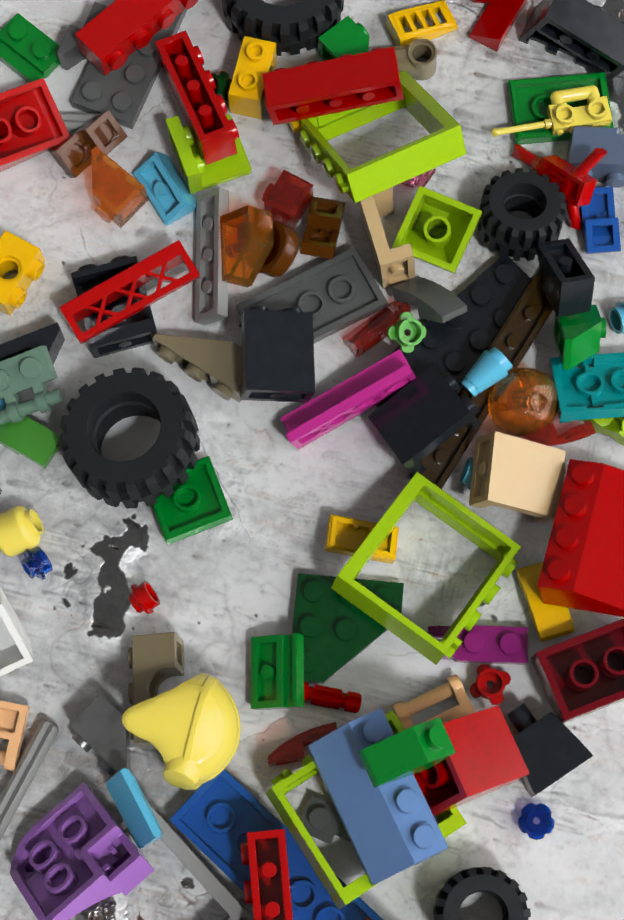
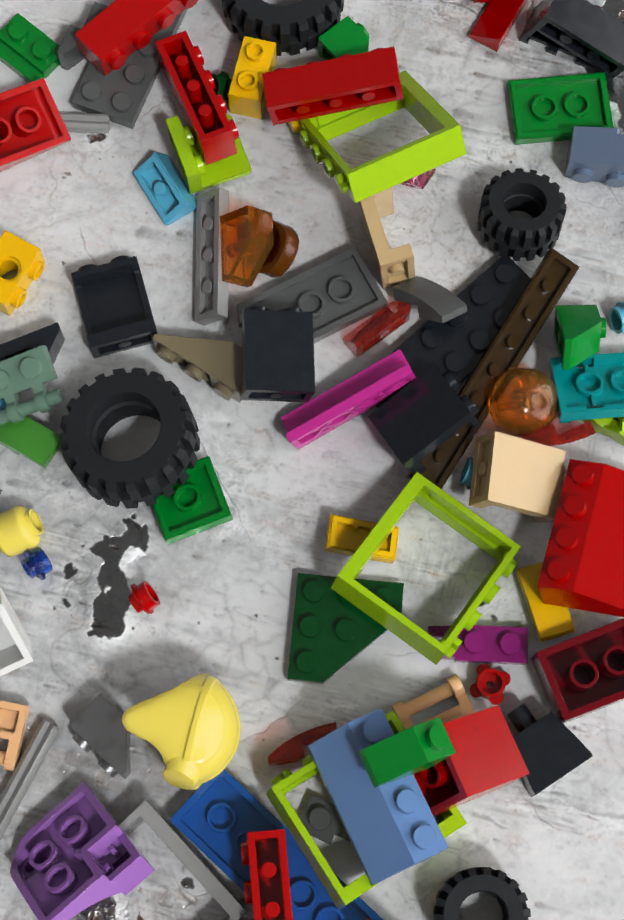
(75, 151): reddish brown slope -> none
(115, 190): clear orange slope -> none
(125, 285): red fence -> none
(134, 808): medium azure slope -> none
(153, 661): dark tan arch -> none
(277, 671): green plate -> none
(288, 198): clear red brick -> none
(322, 228): reddish brown slope -> none
(332, 698): red axle -> none
(407, 17): yellow slope -> none
(408, 54): dark tan piece -> none
(416, 332): bright green plate -> none
(438, 229): lime slope -> none
(486, 371): medium azure cone -> none
(526, 823): clear blue plate -> none
(564, 117): light yellow piece -> none
(565, 277): black slope -> none
(573, 180): red piece -> none
(599, 223): blue slope -> none

